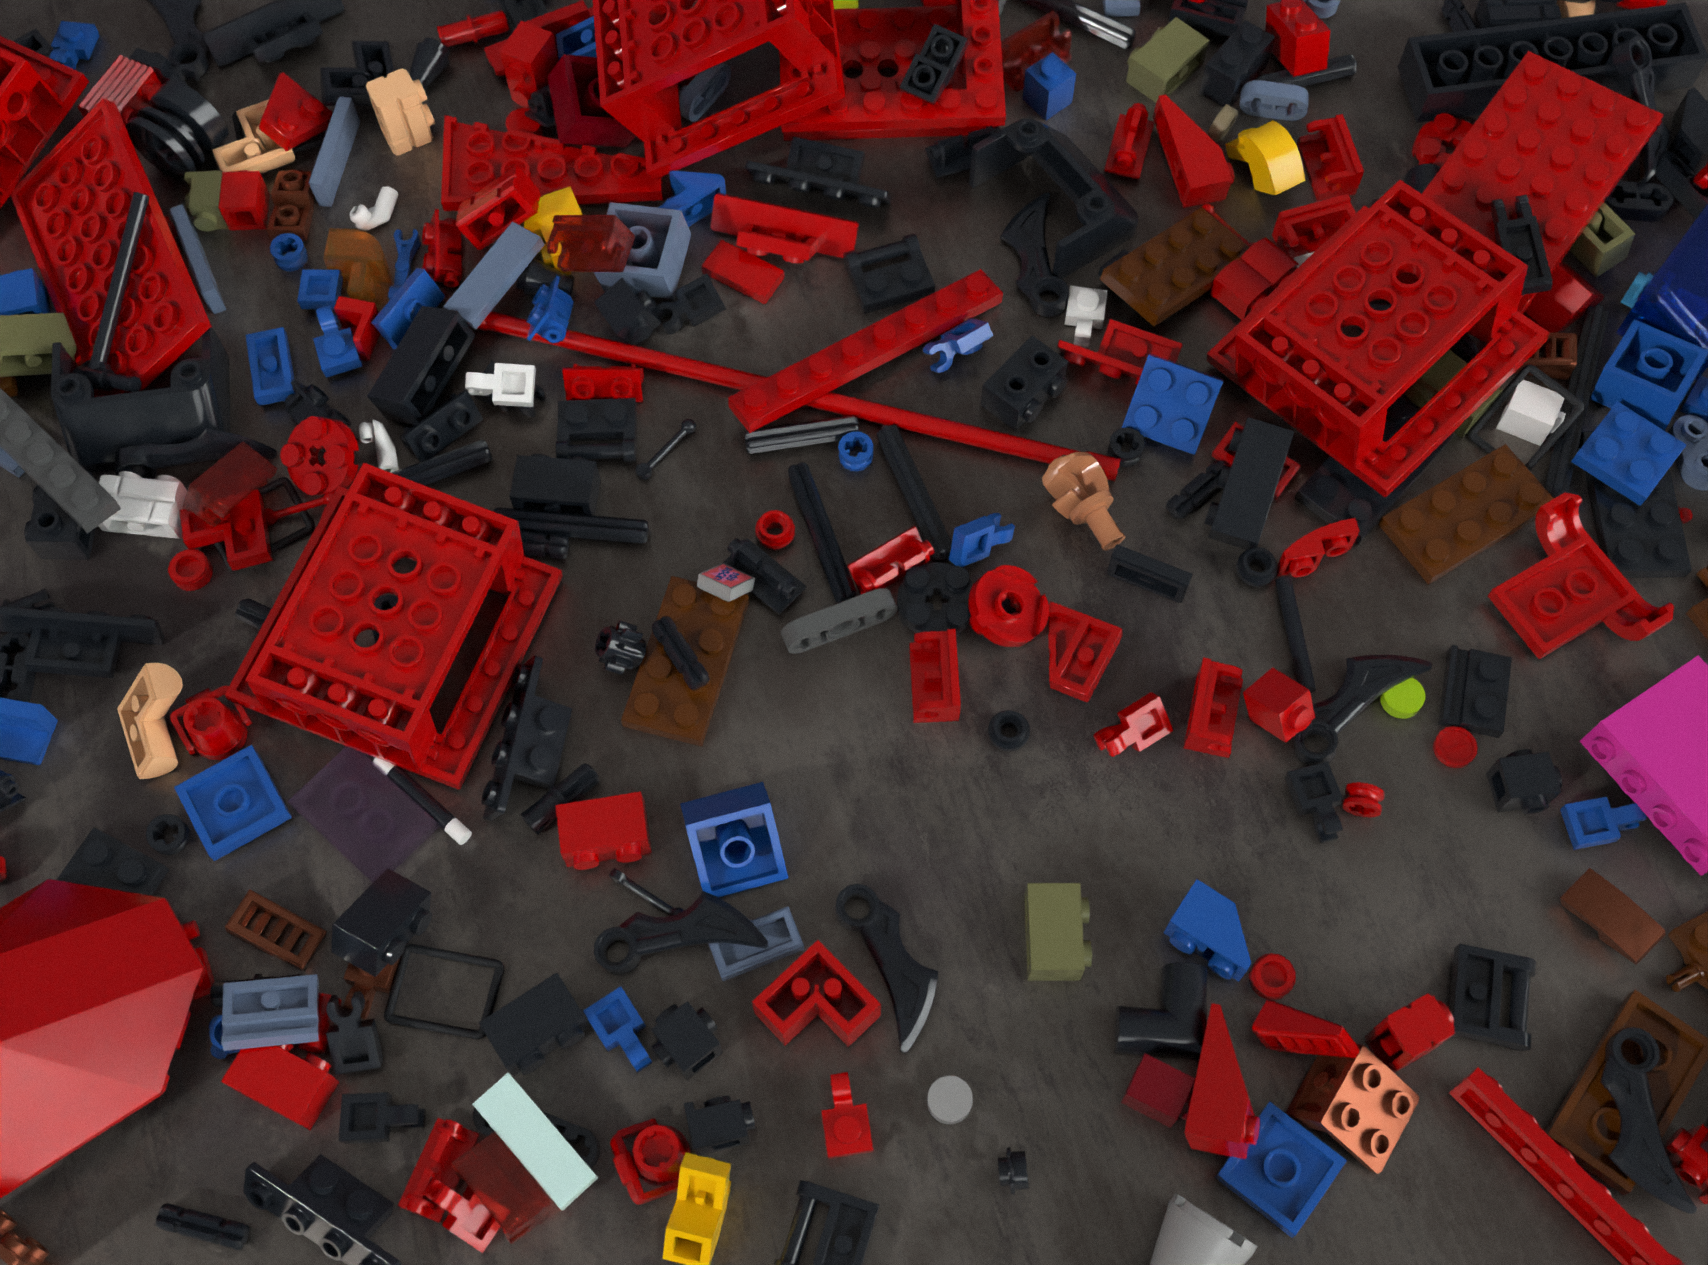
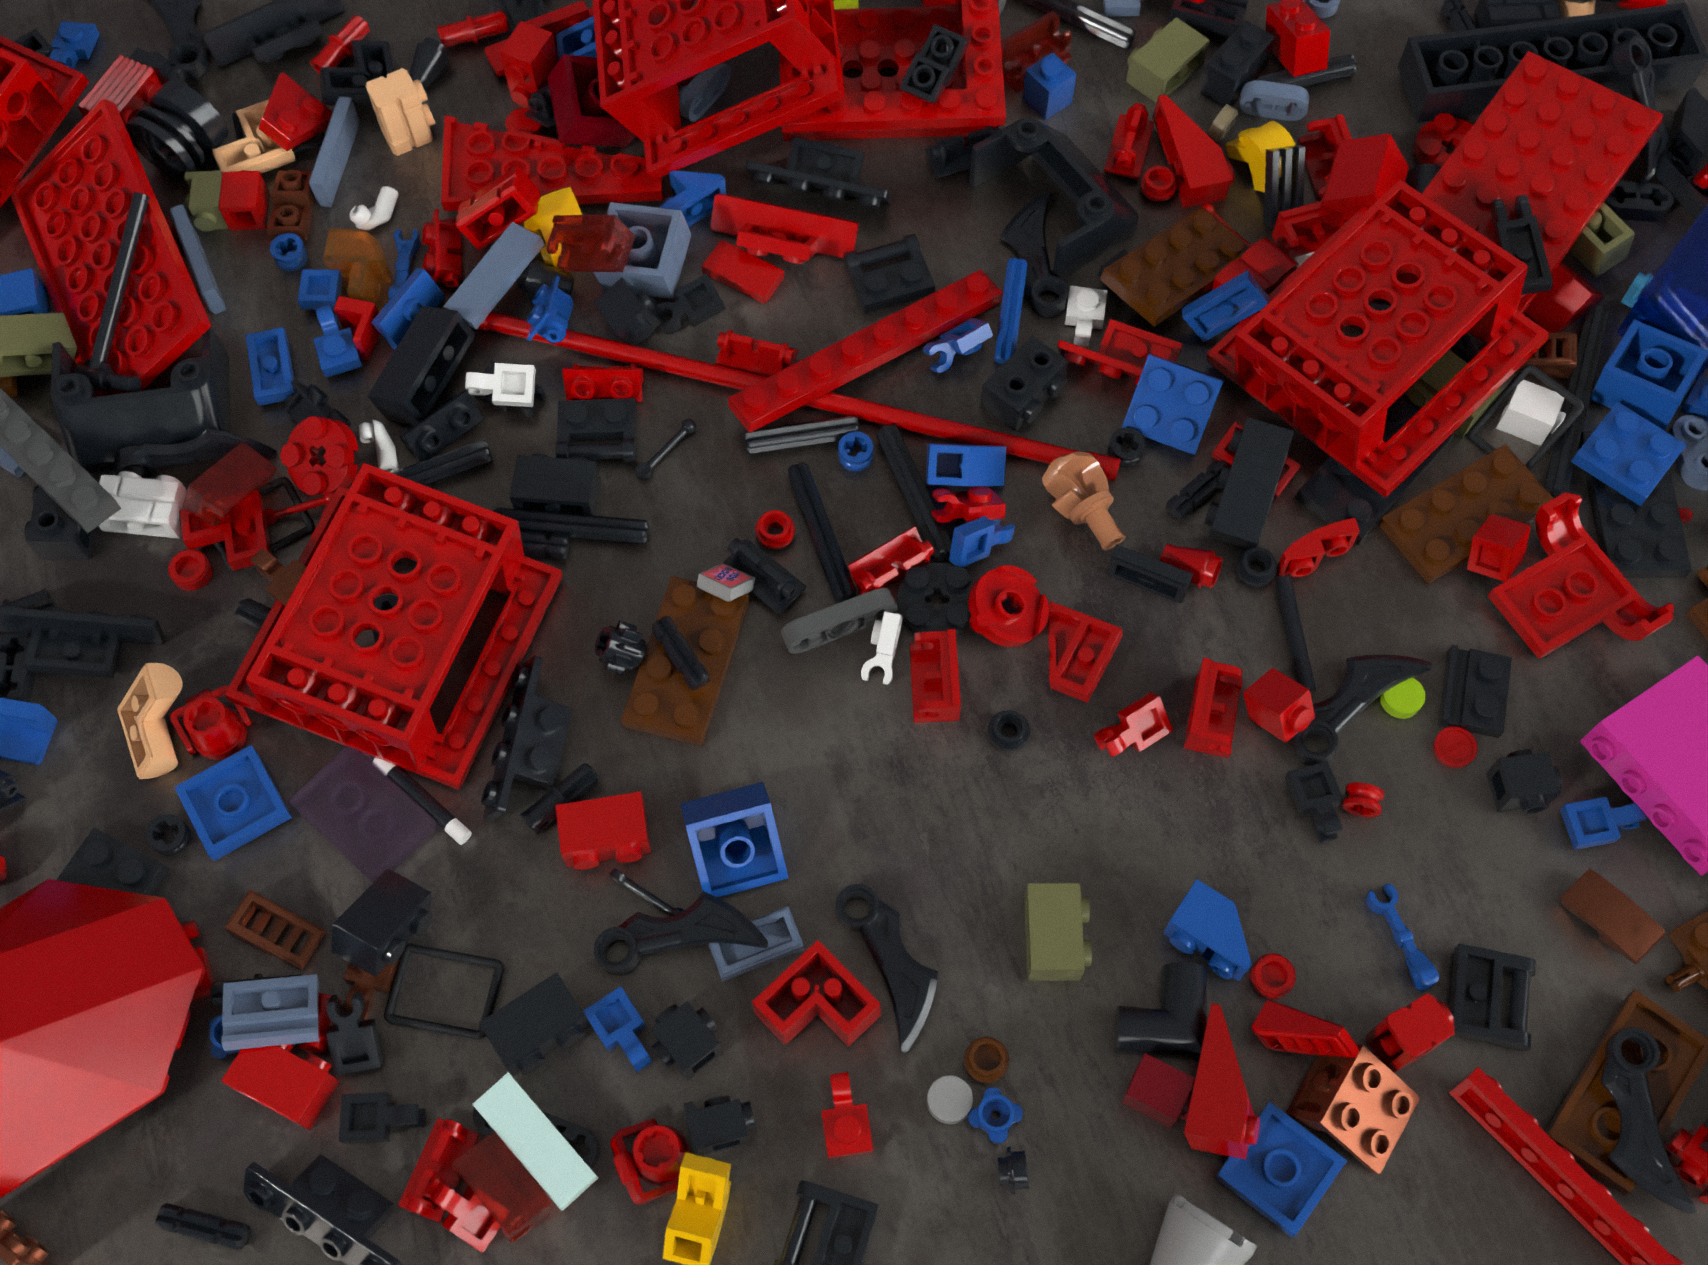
(283, 578): none -> copper plate
(341, 44): none -> red axle
(753, 354): none -> red hinge
(886, 637): none -> white plate
(965, 464): none -> blue slope
(969, 504): none -> red plate
(986, 1060): none -> reddish brown plate
(992, 1102): none -> blue plate
(1010, 309): none -> blue axle
(1158, 183): none -> red plate
(1200, 562): none -> red cone
(1225, 306): none -> blue plate
(1289, 184): none -> black tile
(1363, 172): none -> red slope
(1420, 968): none -> blue piece
(1498, 547): none -> red panel

